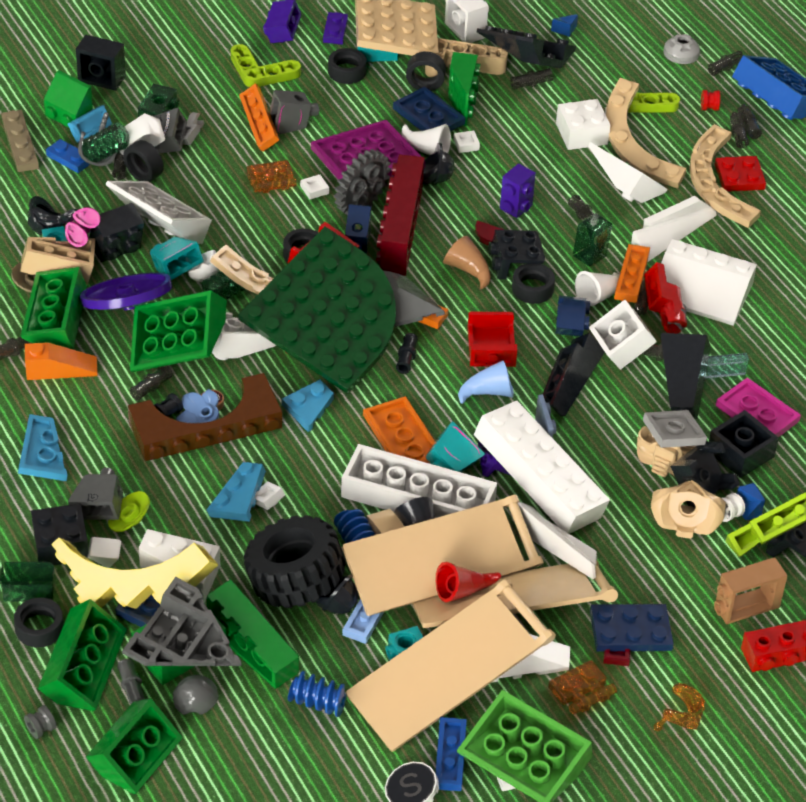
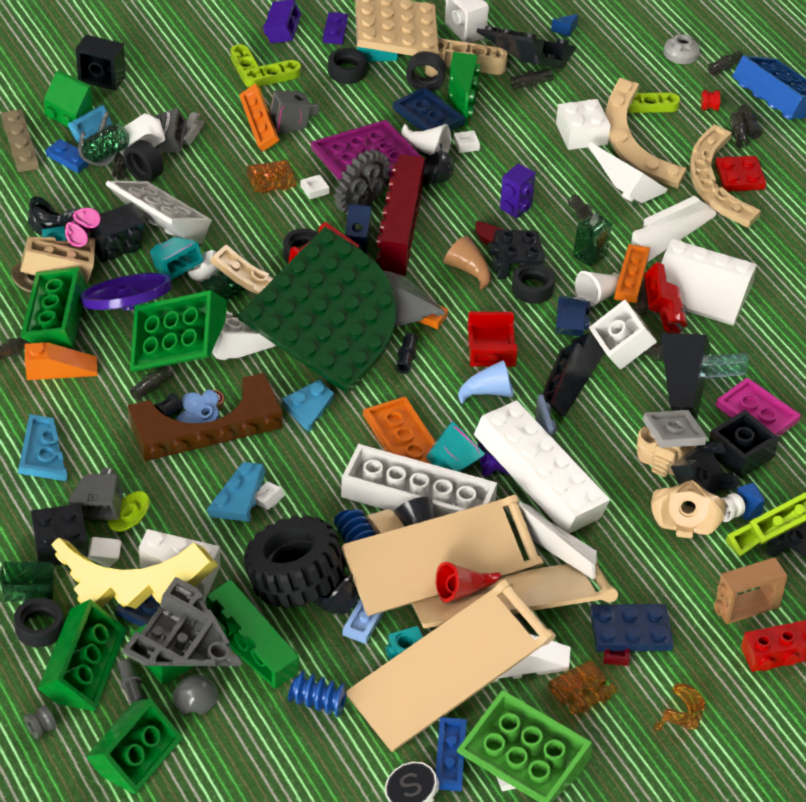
(158, 100): clear green brick -> none

